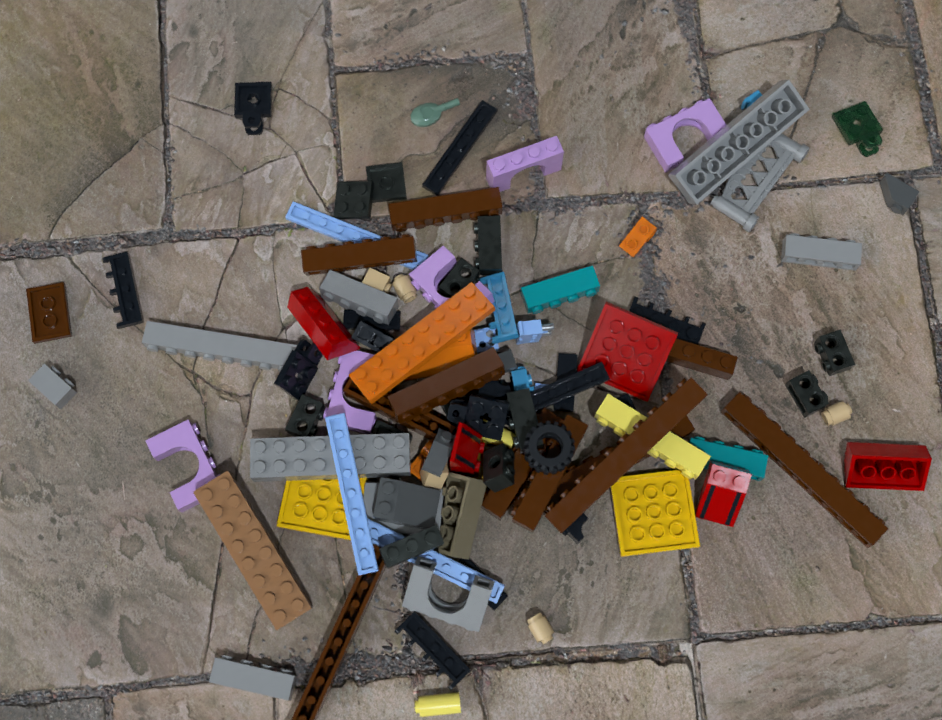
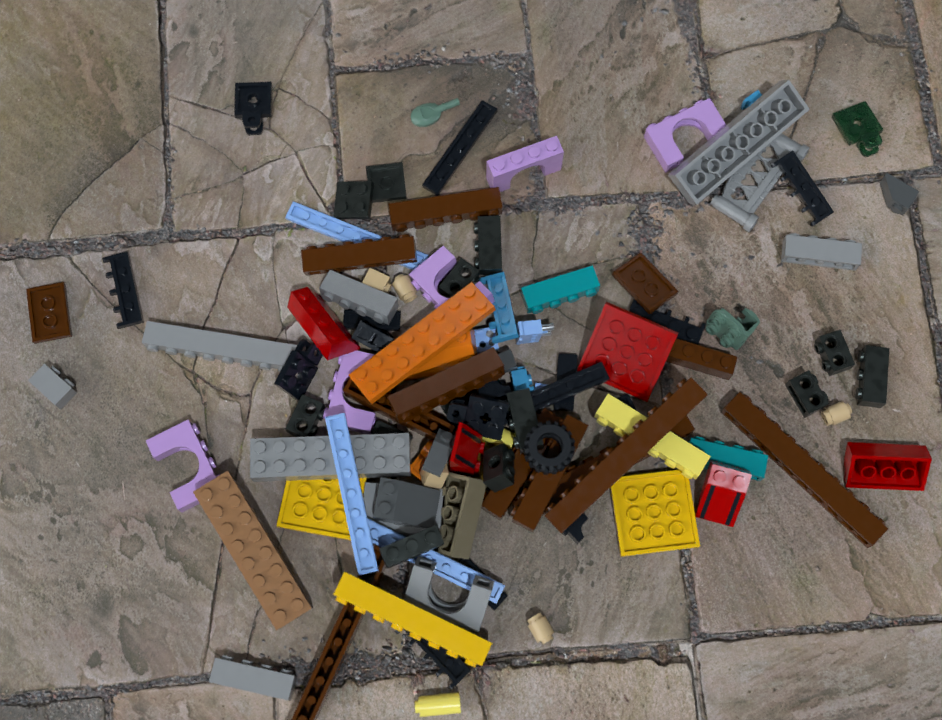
(412, 619): none -> yellow brick
(638, 236): orange plate -> none
(645, 283): none -> reddish brown tile
(729, 330): none -> sand green piece
(804, 187): none -> black hinge
(872, 376): none -> pearl dark grey brick

